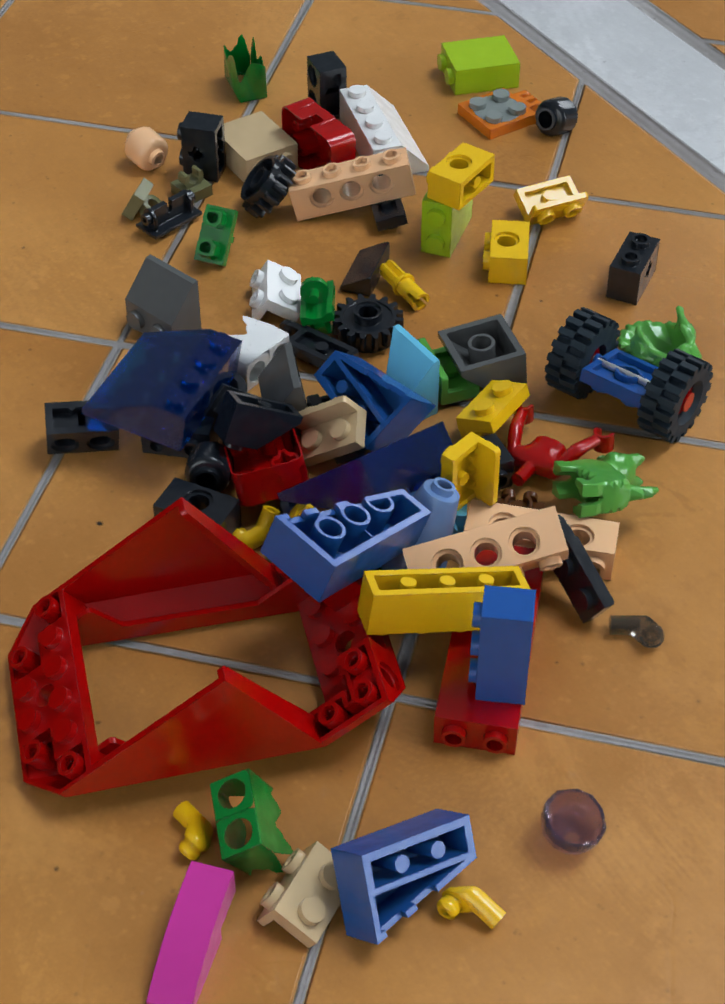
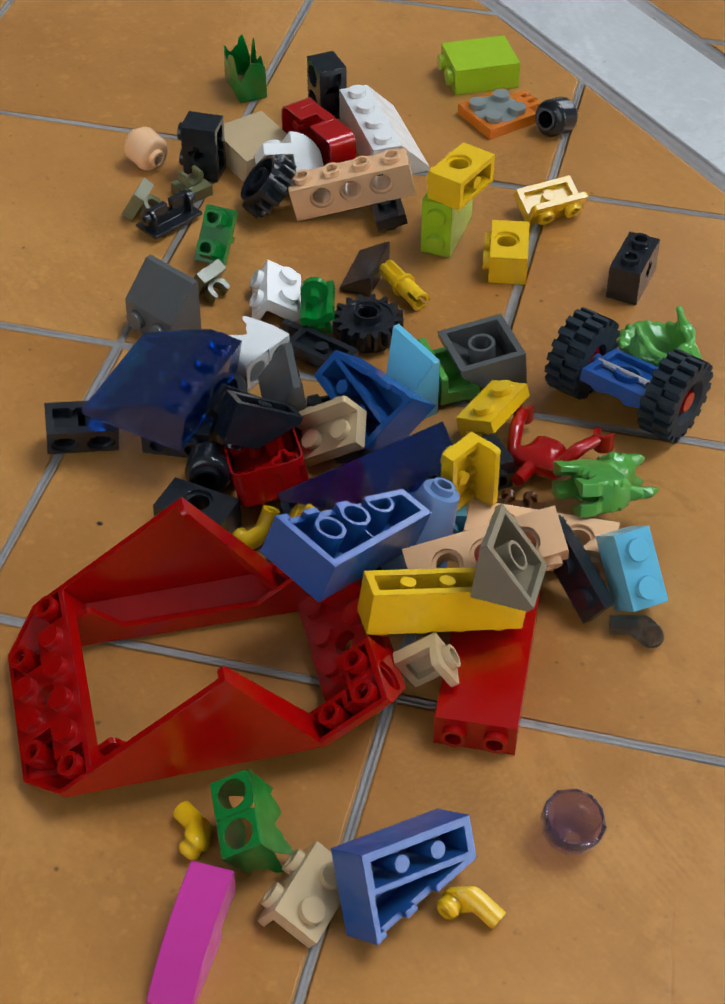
(211, 278): none -> olive tile
(296, 147): none -> white brick
(428, 660): none -> tan bracket
(502, 644): blue wedge -> none
(508, 565): none -> dark tan slope
(632, 568): none -> medium azure brick

